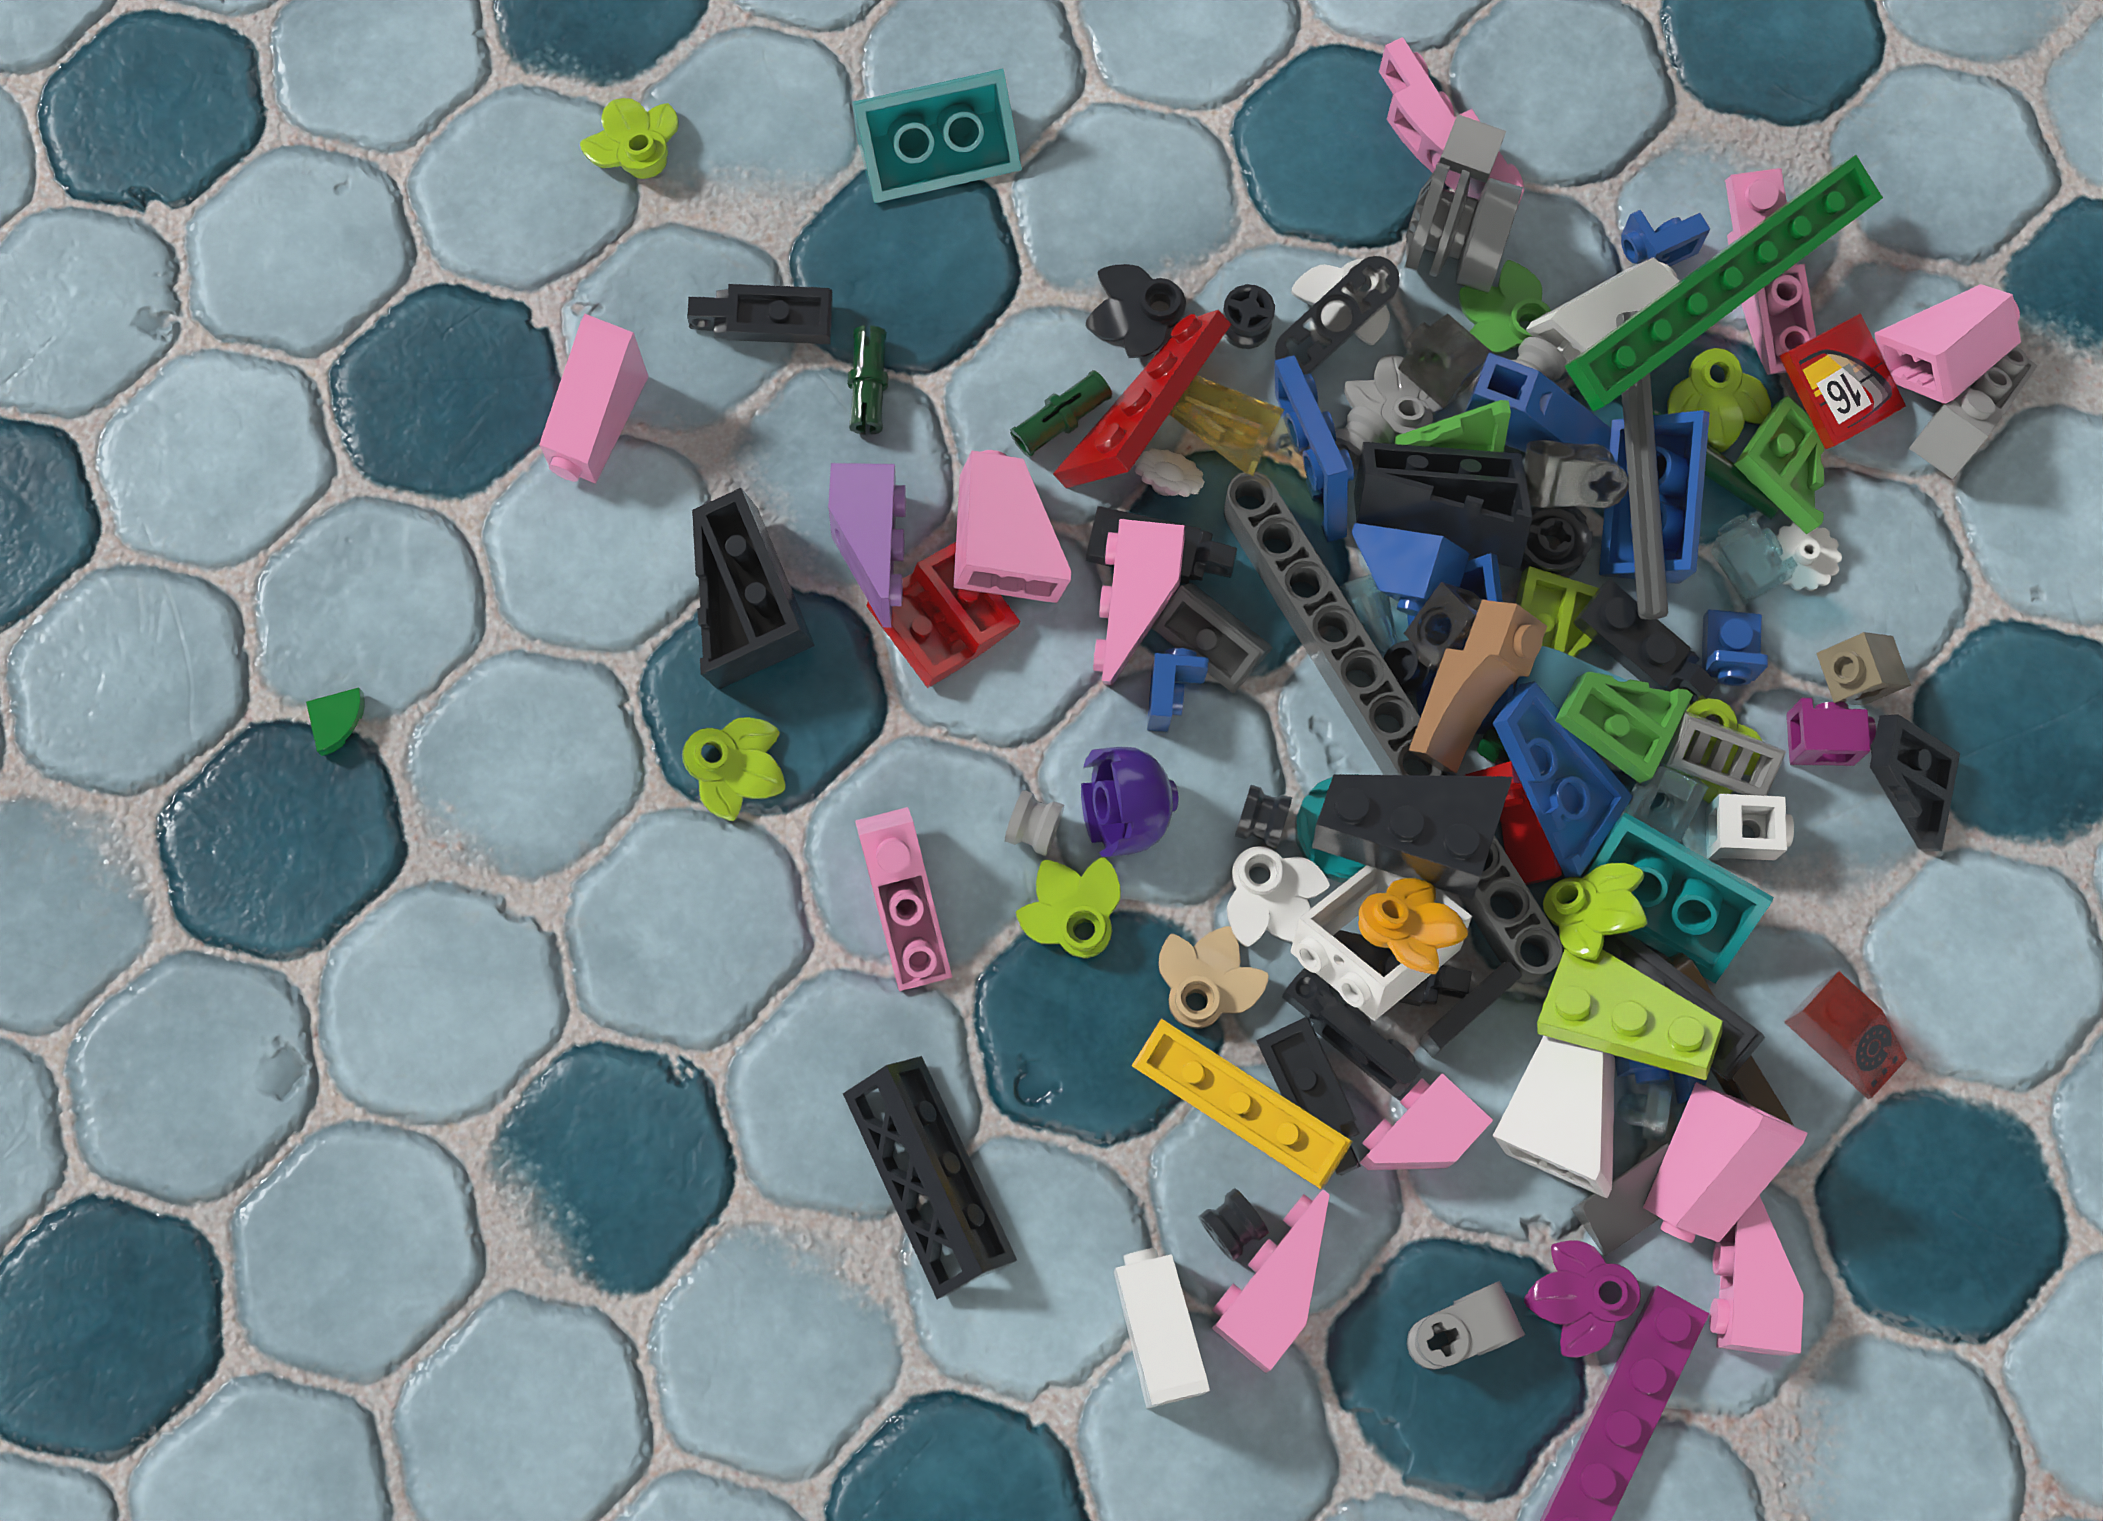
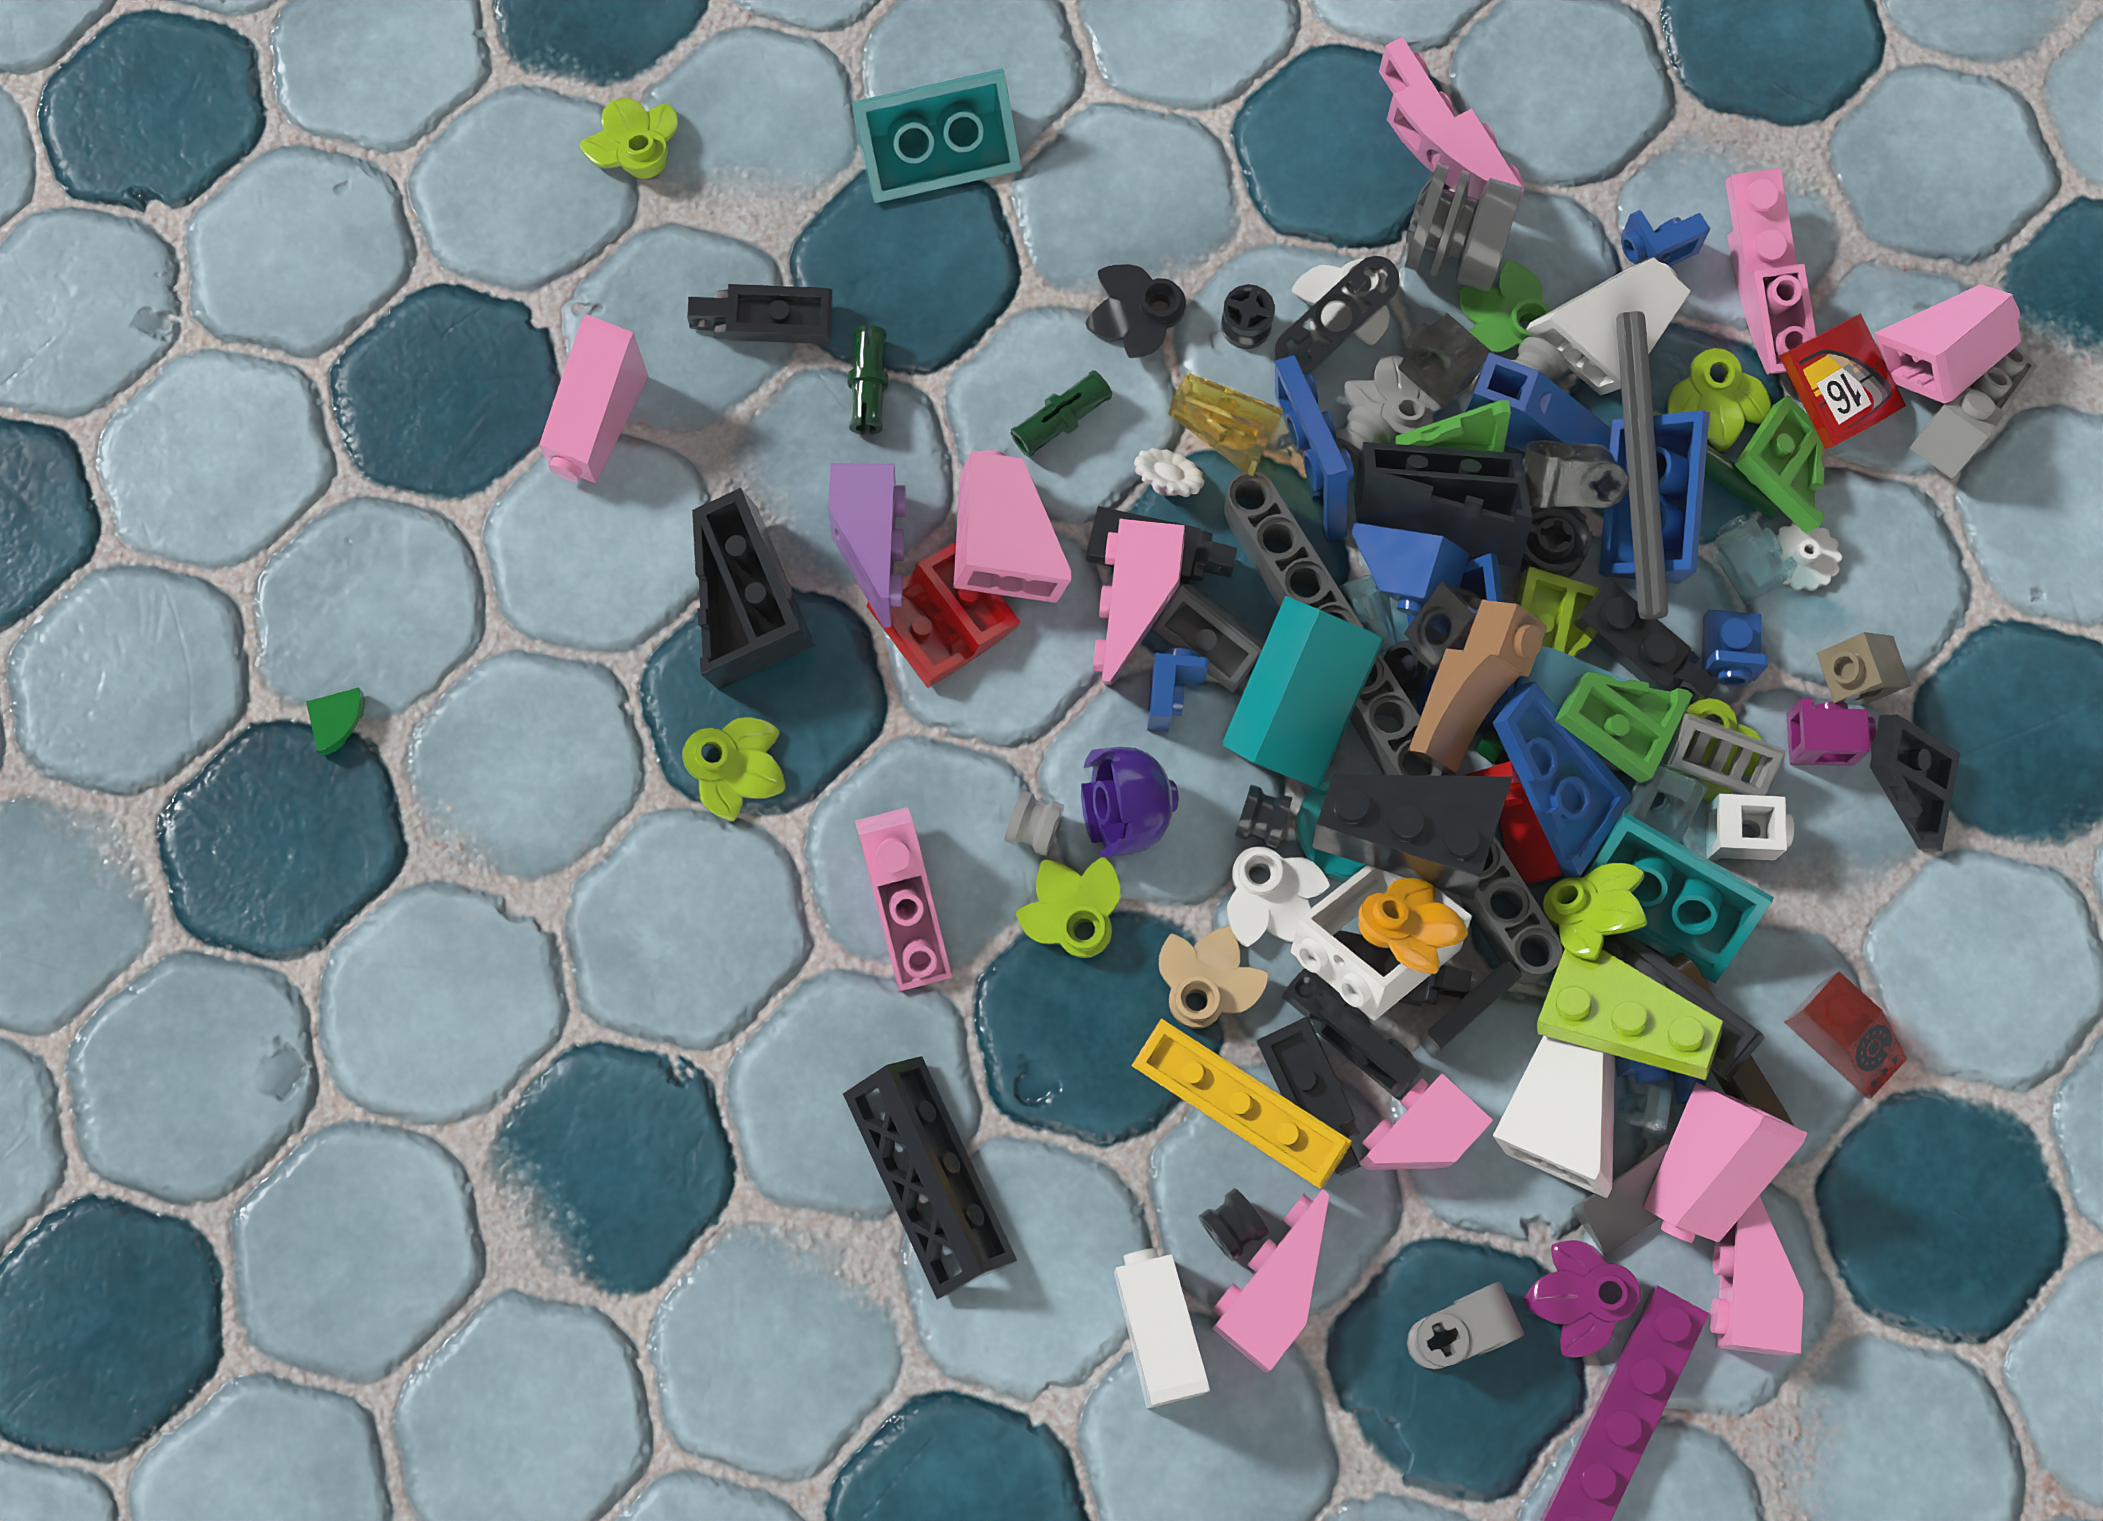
(1143, 407): red wing -> none
(1302, 692): none -> teal slope
(1472, 147): light grey tile -> none
(1722, 283): green plate -> none

